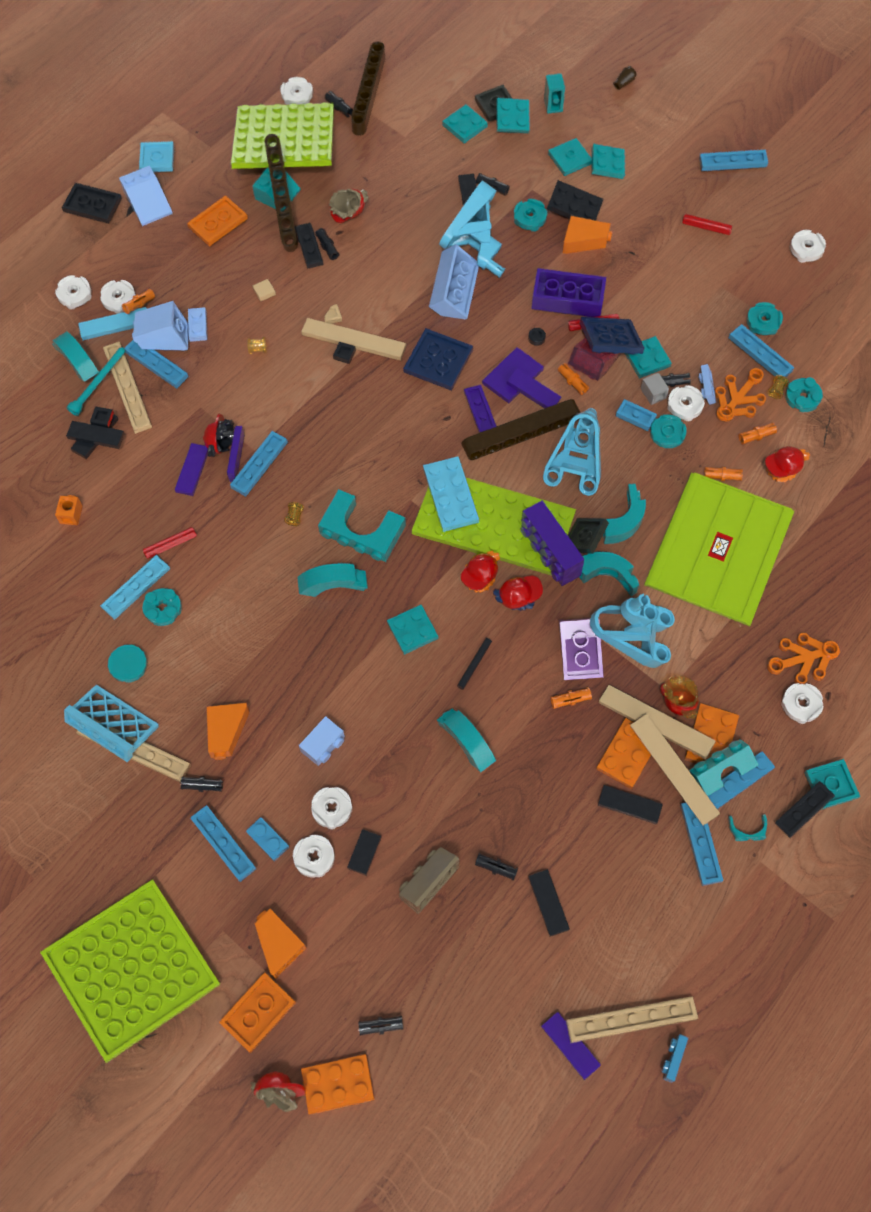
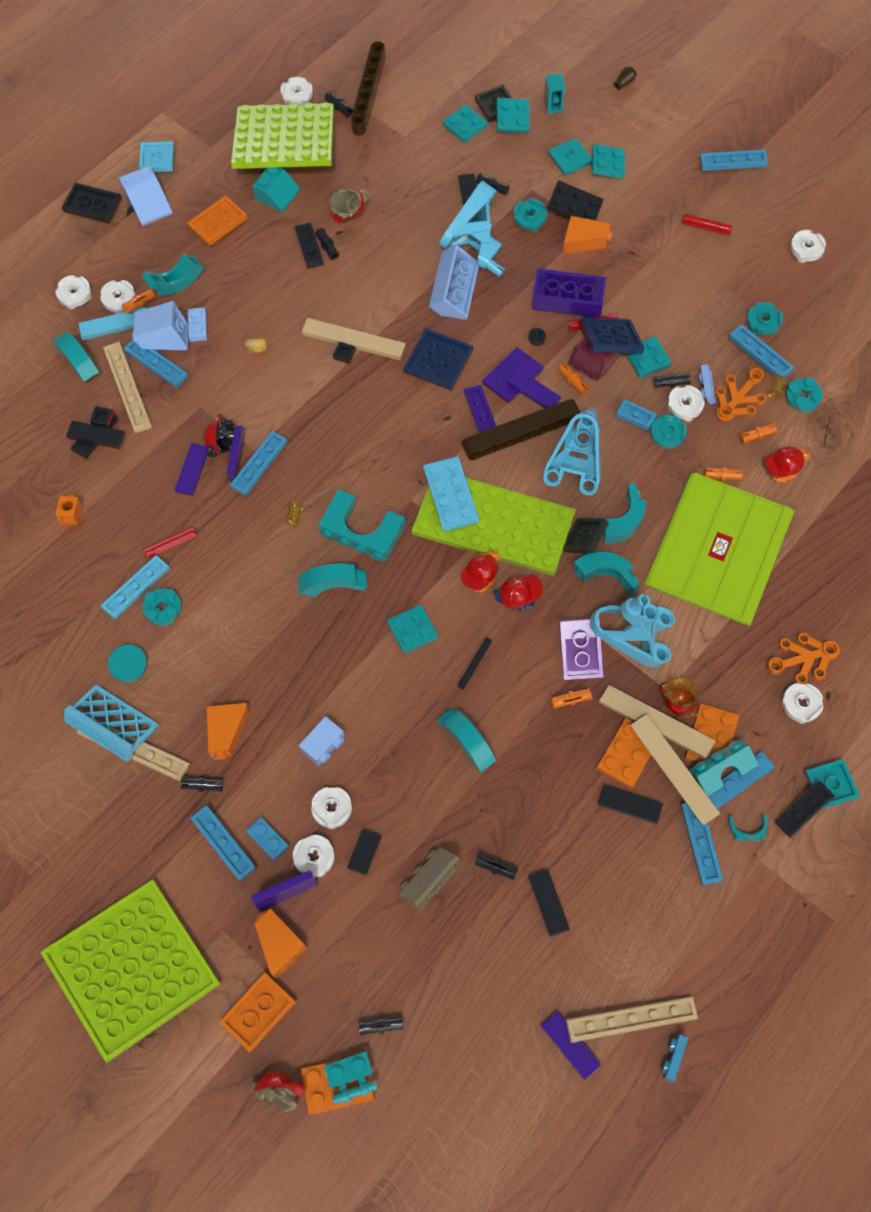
(76, 406): teal piece -> none
(177, 278): none -> teal arch
(264, 290): tan tile -> none
(281, 185): dark brown beam -> none
(284, 890): none -> dark purple tile
(333, 315): tan tile -> none
(347, 1071): none -> teal plate
(551, 543): dark purple brick -> none
(654, 388): light grey panel -> none

